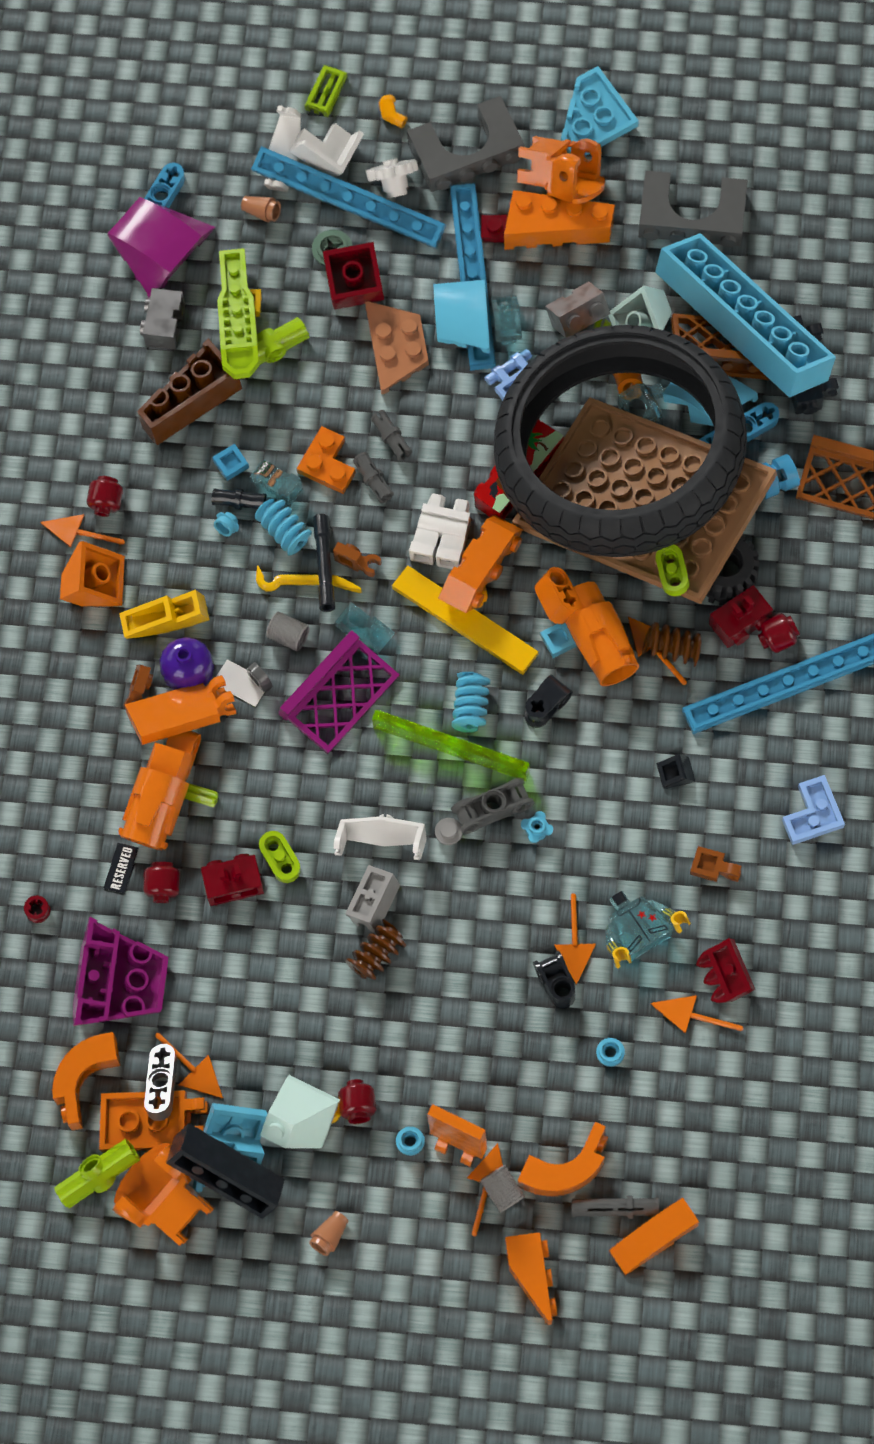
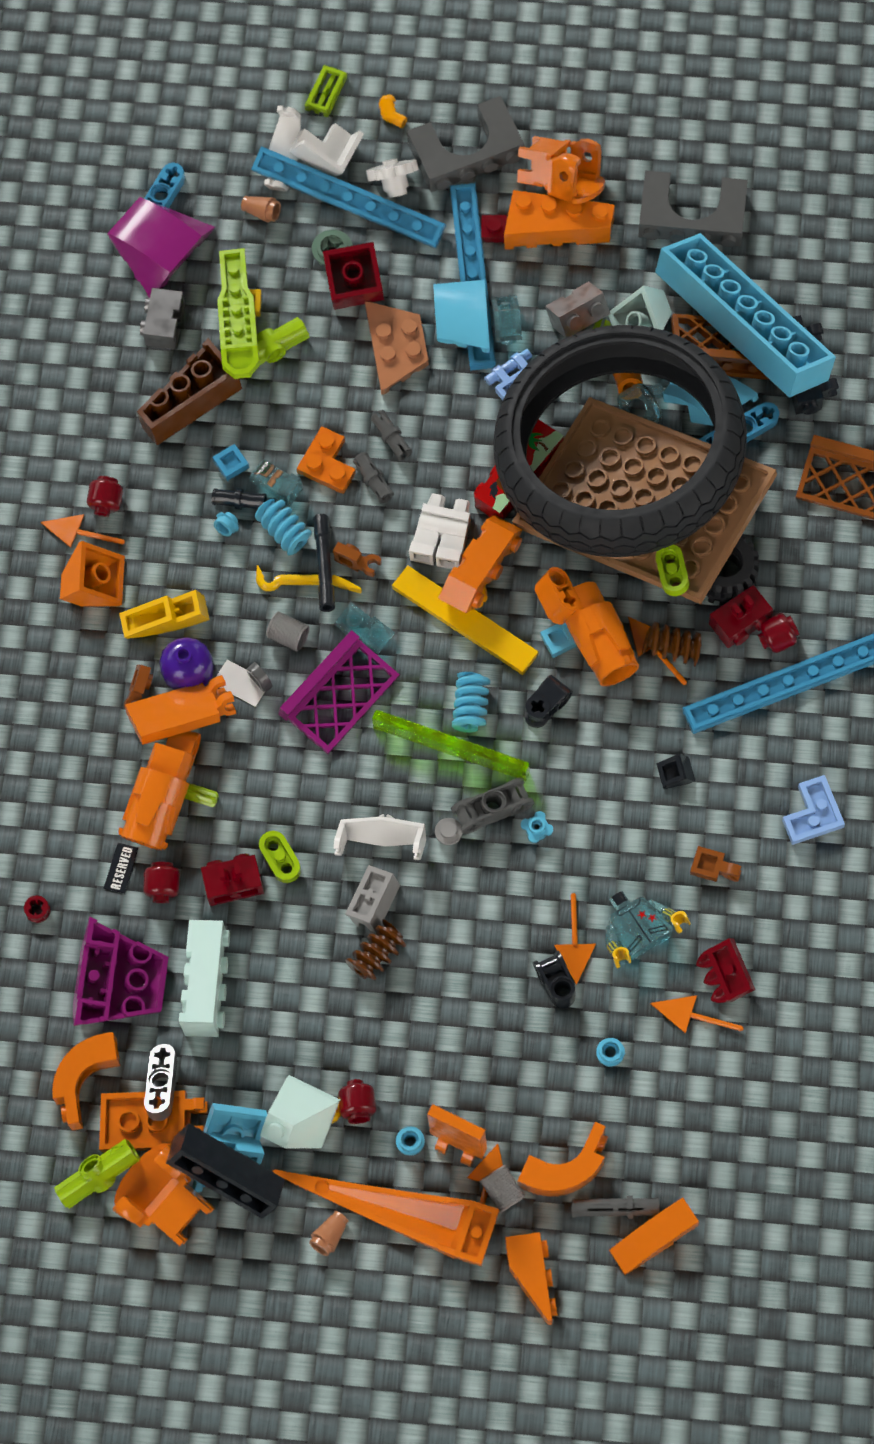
(201, 1078): orange piece -> none
(204, 979): none -> light aqua wedge
(443, 1223): none -> orange plate
(597, 111): medium azure plate -> none
(786, 473): dark azure wheel -> none

